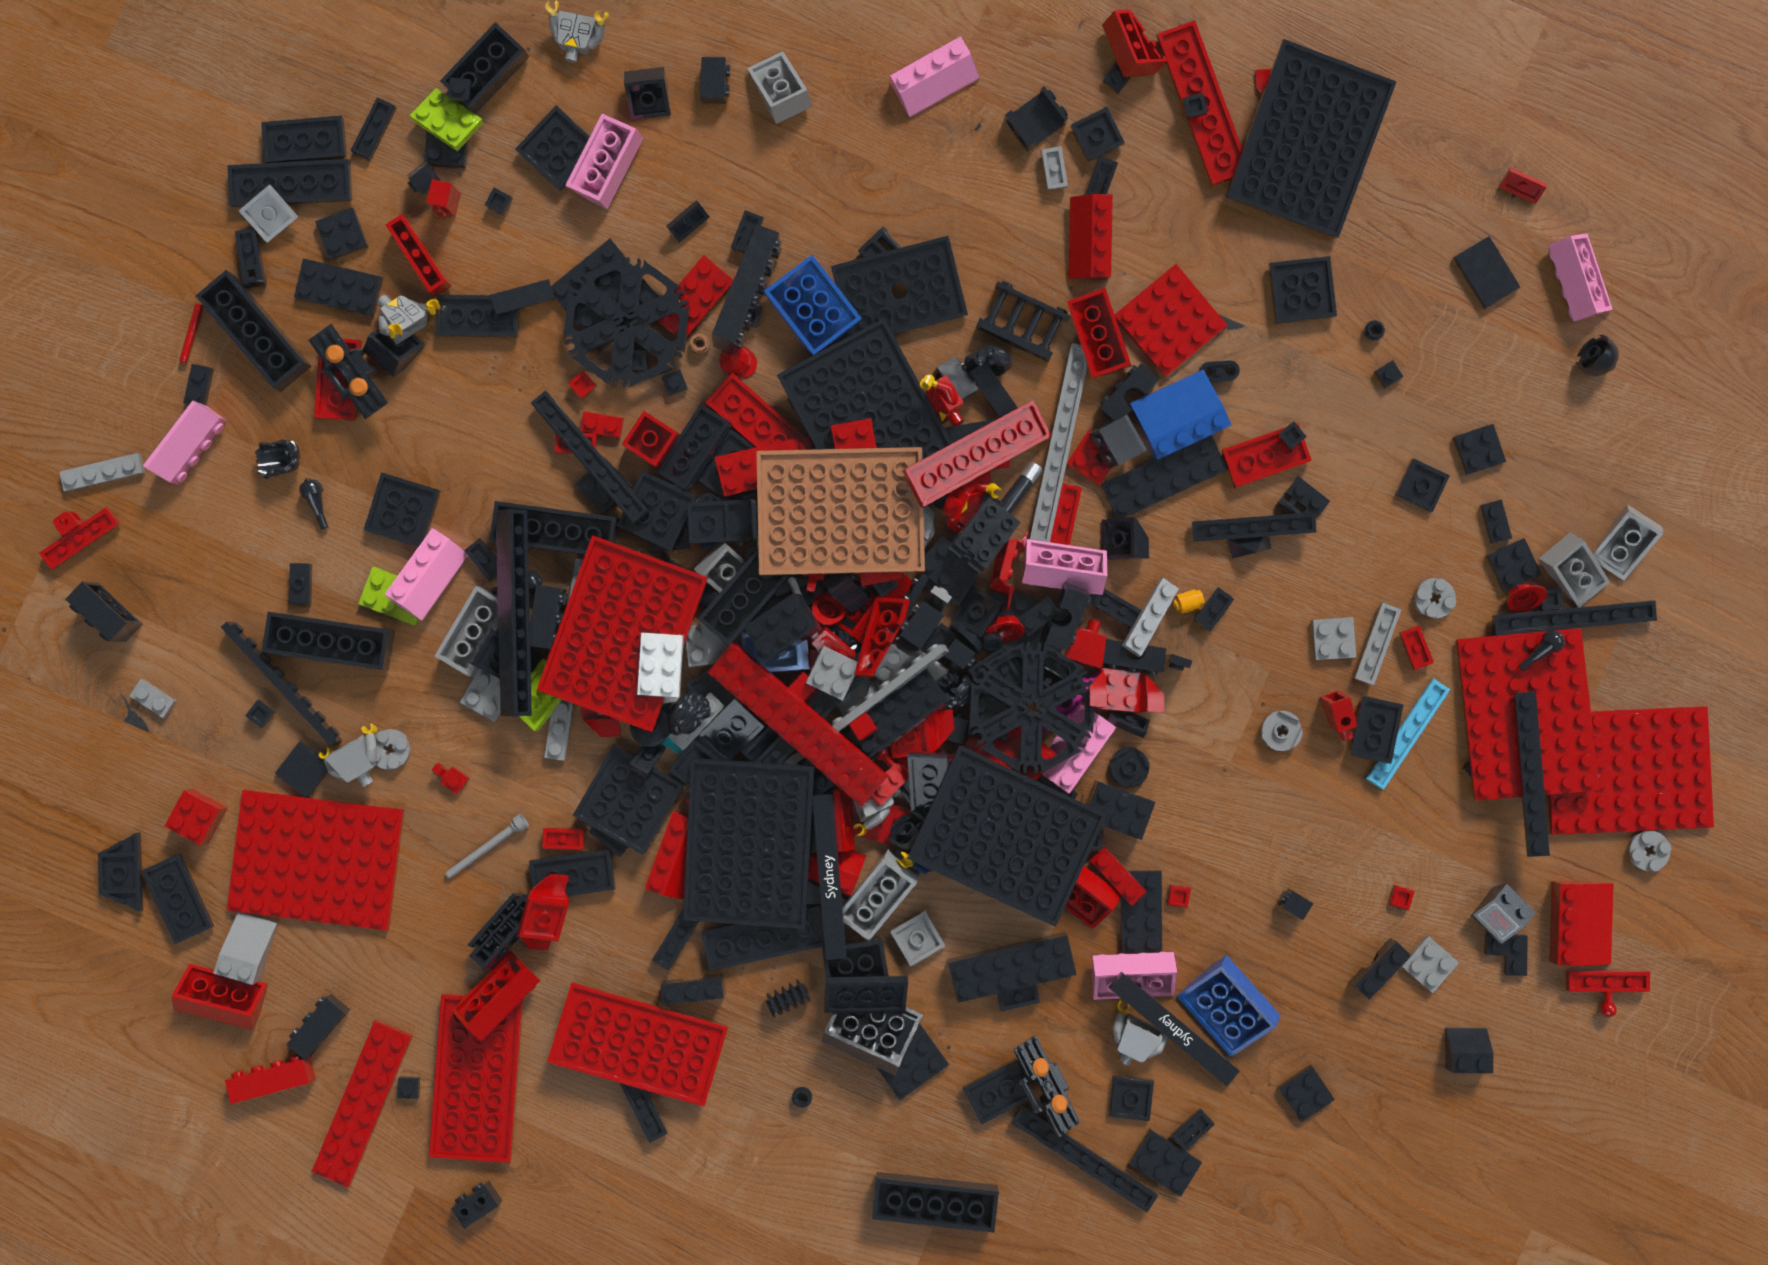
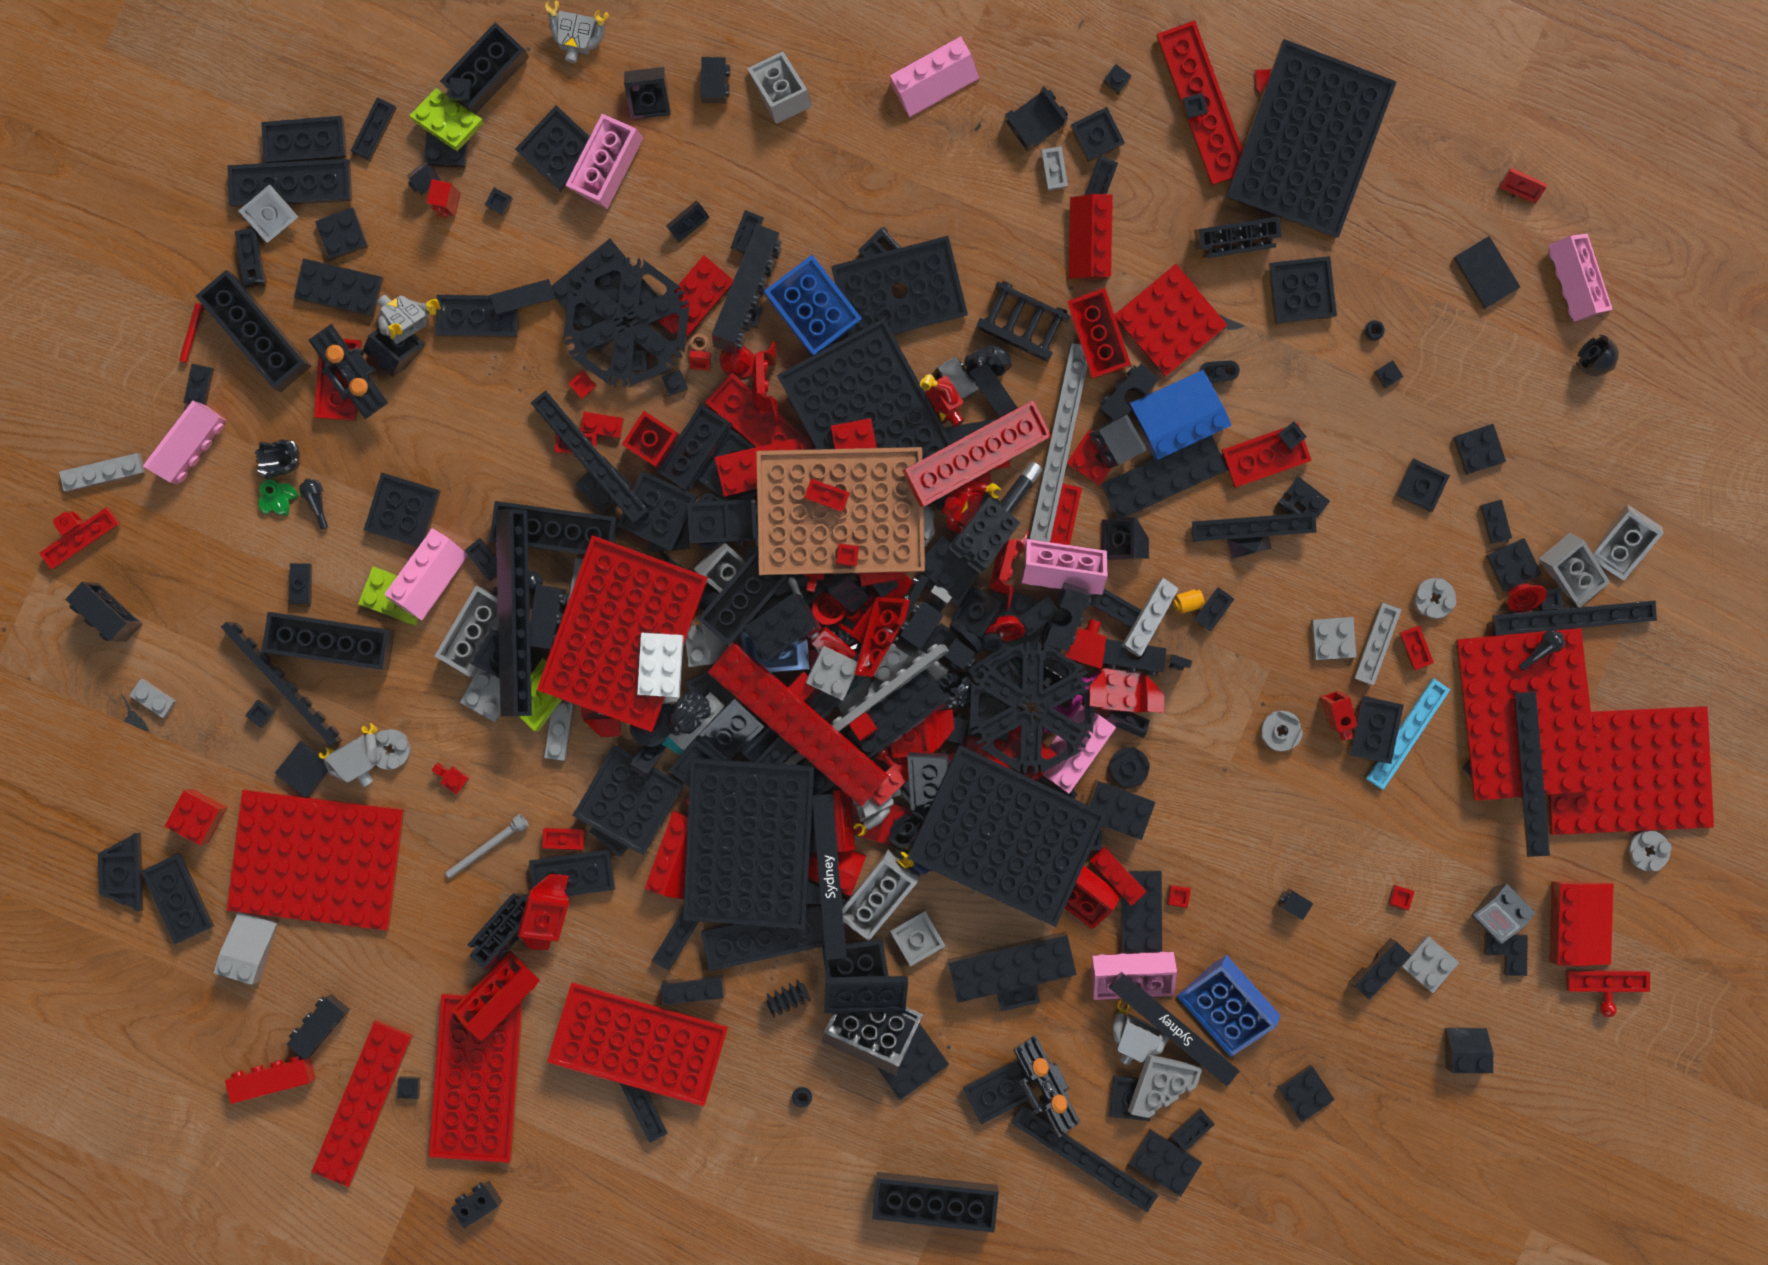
(218, 997): red slope -> none
(278, 499): none -> green plate
(418, 255): red brick -> none
(700, 360): none -> red plate
(760, 385): none -> red piece
(826, 495): none -> red plate
(847, 555): none -> red tile
(1131, 46): red wedge -> none
(1161, 1084): none -> light grey plate
(1236, 232): none -> black brick

